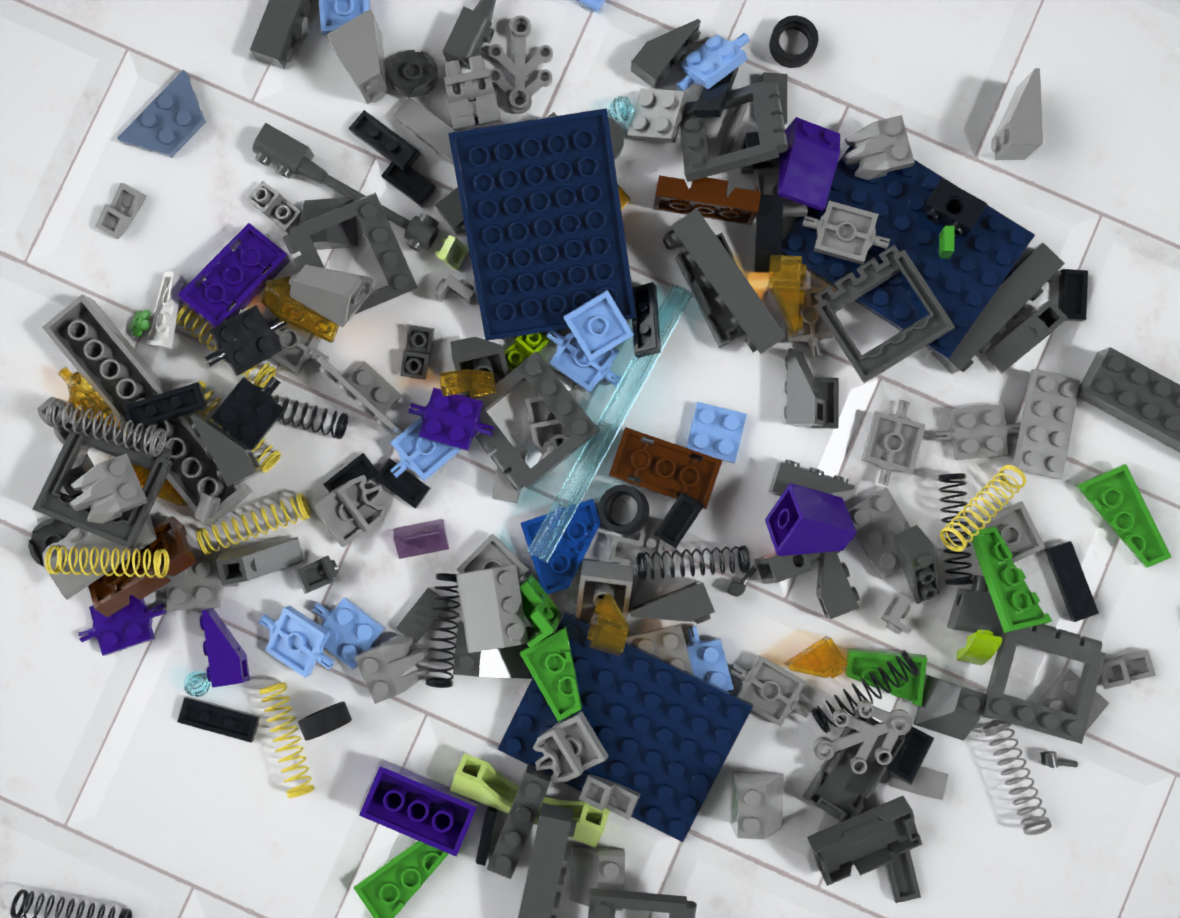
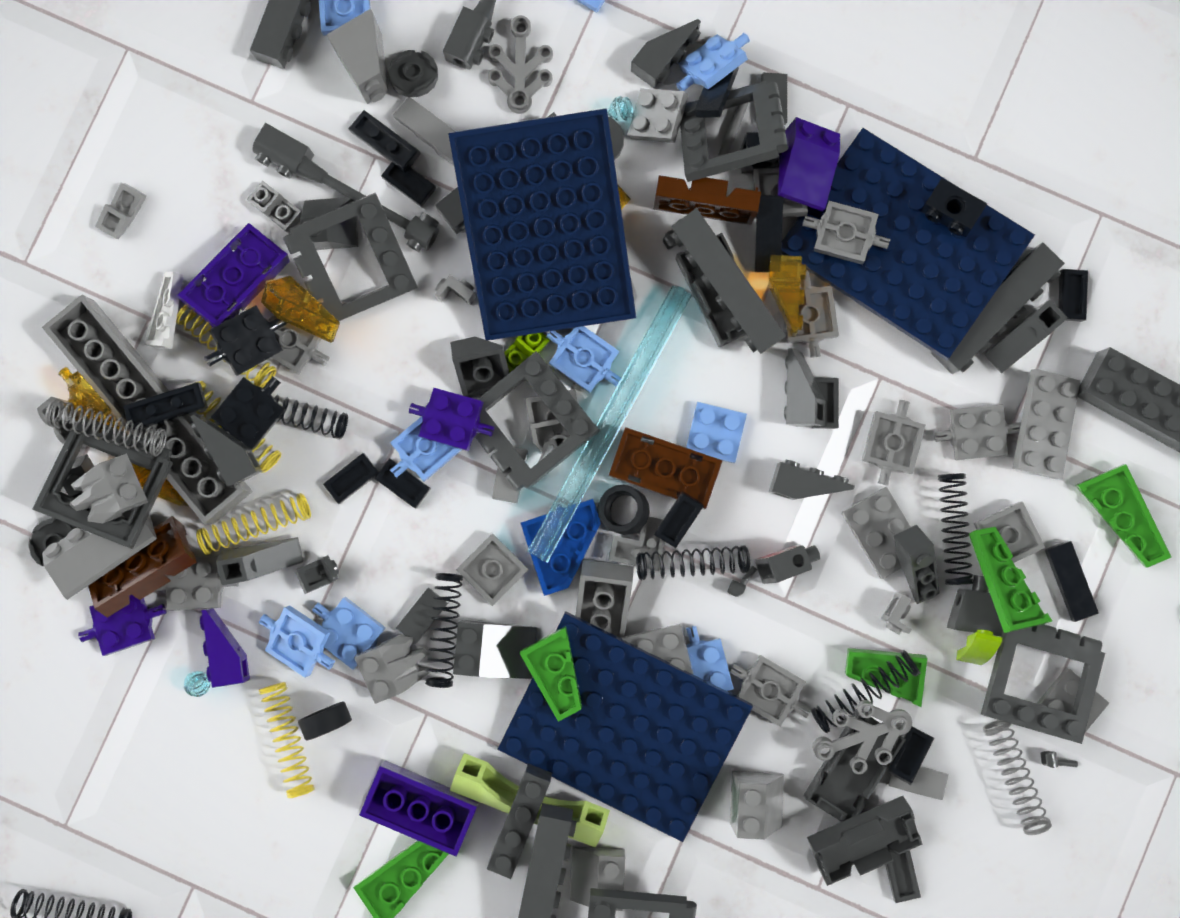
(140, 323): bright green plant -> none
(157, 561): light yellow piece -> none
(167, 120): sand blue wing -> none
(207, 508): light grey slope -> none
(218, 719): black tile -> none
(330, 292): light grey slope -> none
(350, 510): light grey plate -> none
(370, 388): light grey bracket -> none
(418, 352): dark grey slope -> none
(420, 538): clear purple slope -> none
(452, 252): yellowish green tile -> none
(462, 111): light grey hips -> none
(475, 381): clear yellow slope -> none
(486, 836): black tile -> none
(492, 608): light grey slope -> none
(538, 610): bright green panel -> none
(569, 748): light grey plate -> none
(598, 325): light blue plate -> none
(609, 795): light grey slope -> none
(610, 628): clear yellow slope -> none
(646, 324): black tile -> none
(682, 604): dark grey slope -> none
(798, 23): black tyre -> none
(809, 522): dark purple slope -> none
(819, 659): clear yellow slope -> none
(833, 587): dark grey slope -> none
(879, 148): light grey plate -> none
(900, 345): dark grey hinge -> none
(946, 242): bright green tile -> none
(949, 708): dark grey slope -> none
(1007, 483): light yellow piece -> none
(1021, 125): light grey slope -> none
(1126, 668): light grey slope -> none

